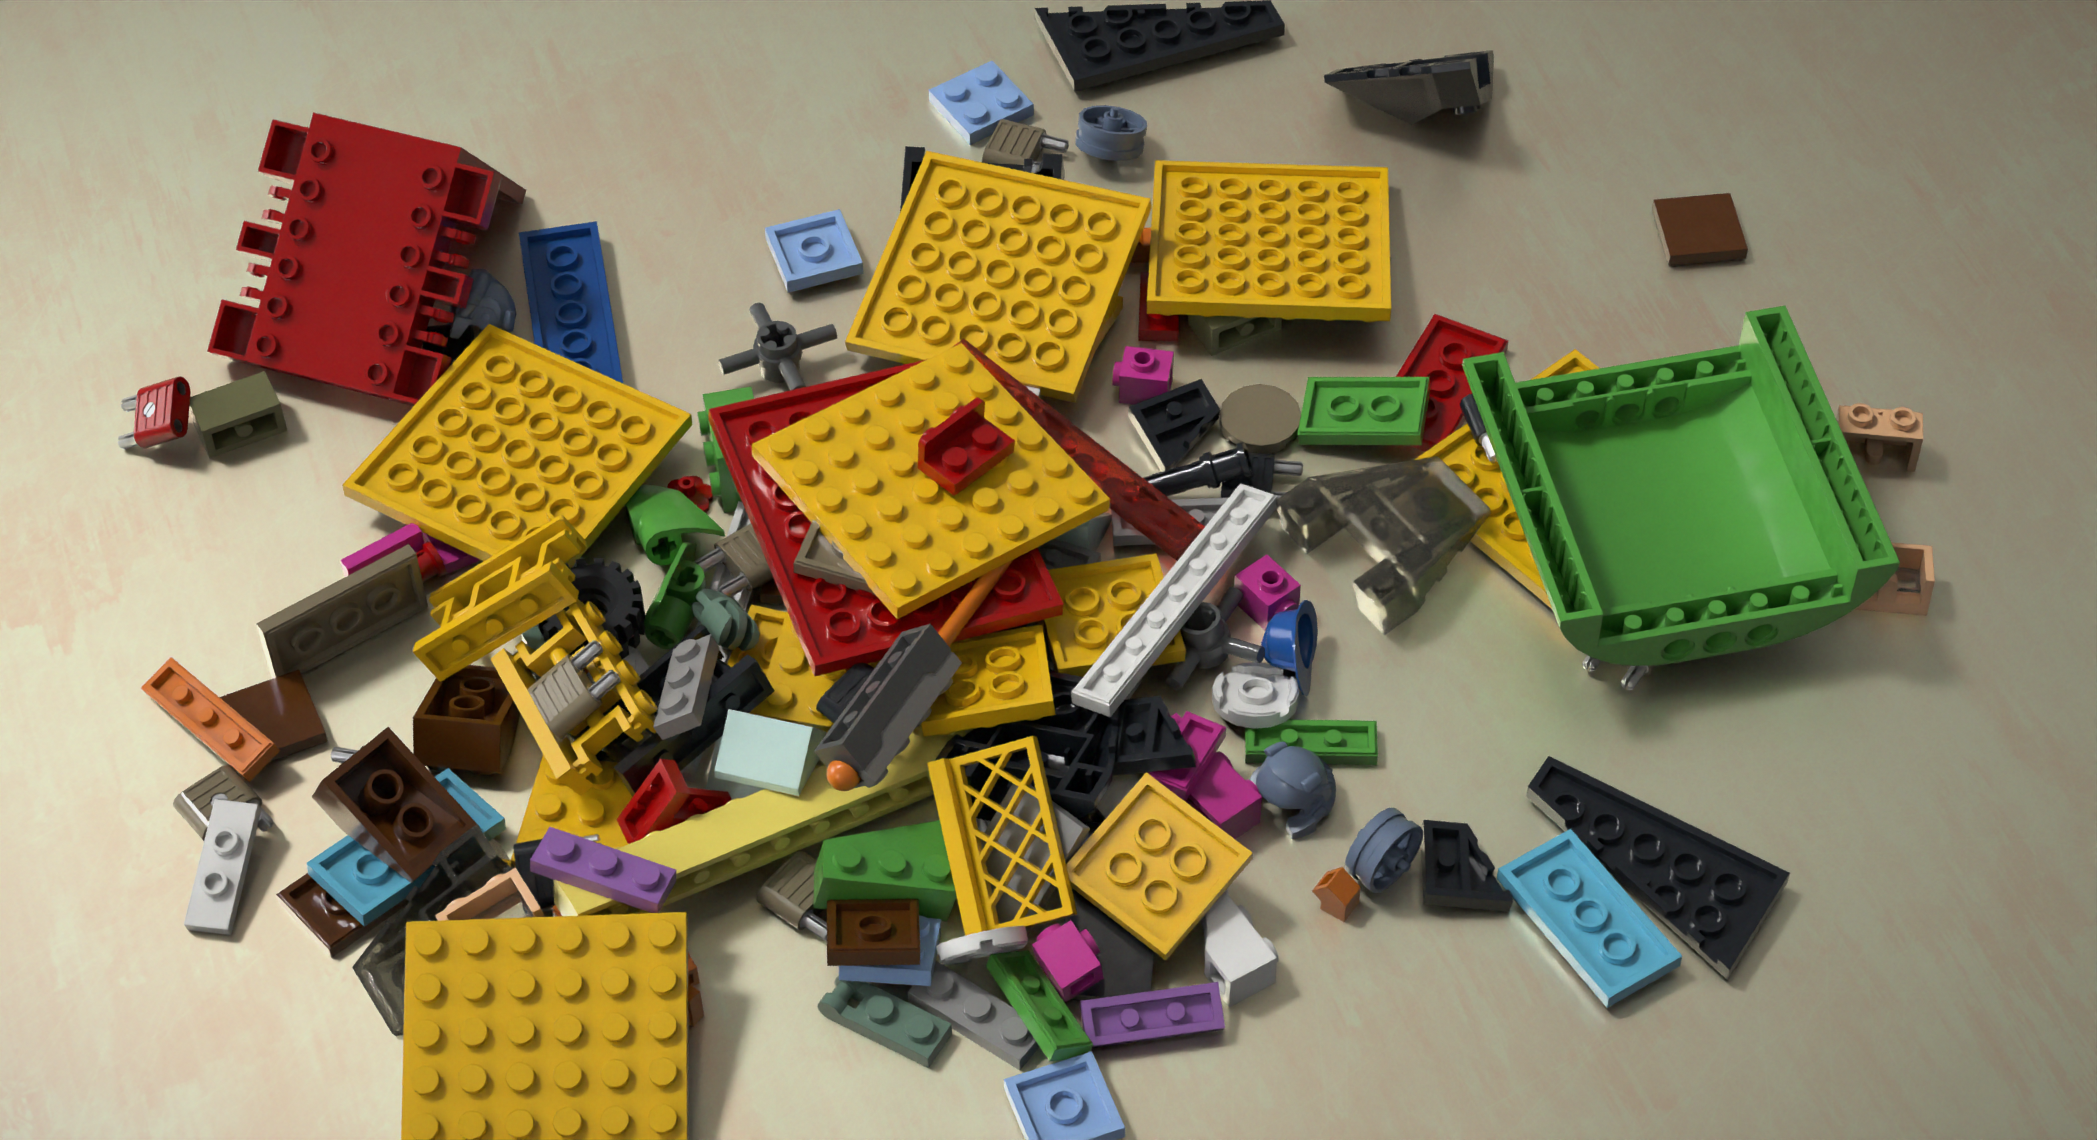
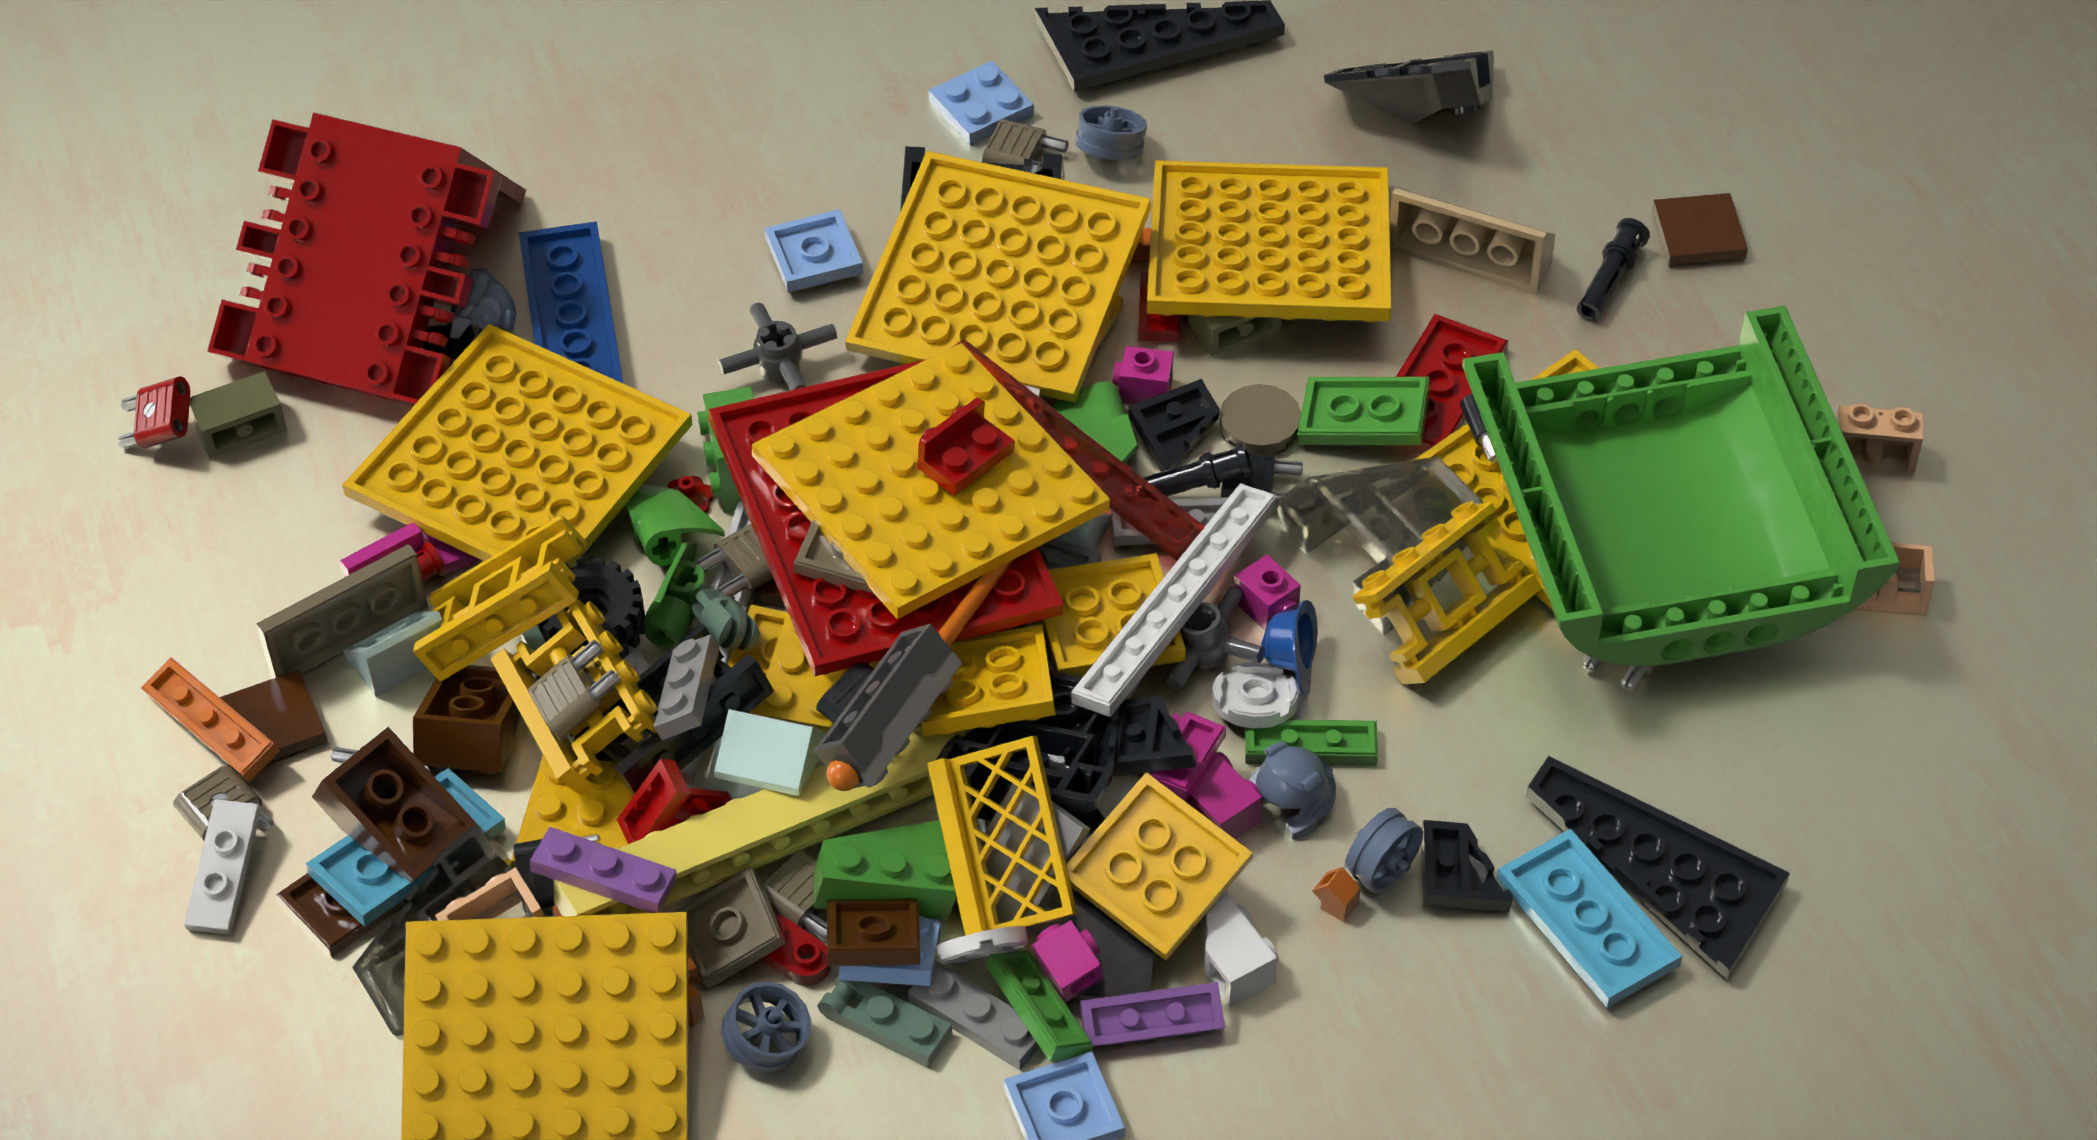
(388, 655): none -> light aqua slope
(731, 927): none -> dark tan tile
(766, 1027): none -> sand blue wheel
(787, 957): none -> red plate
(1103, 418): none -> bright green panel
(1465, 619): none -> yellow fence
(1469, 240): none -> tan slope
(1618, 258): none -> black pin

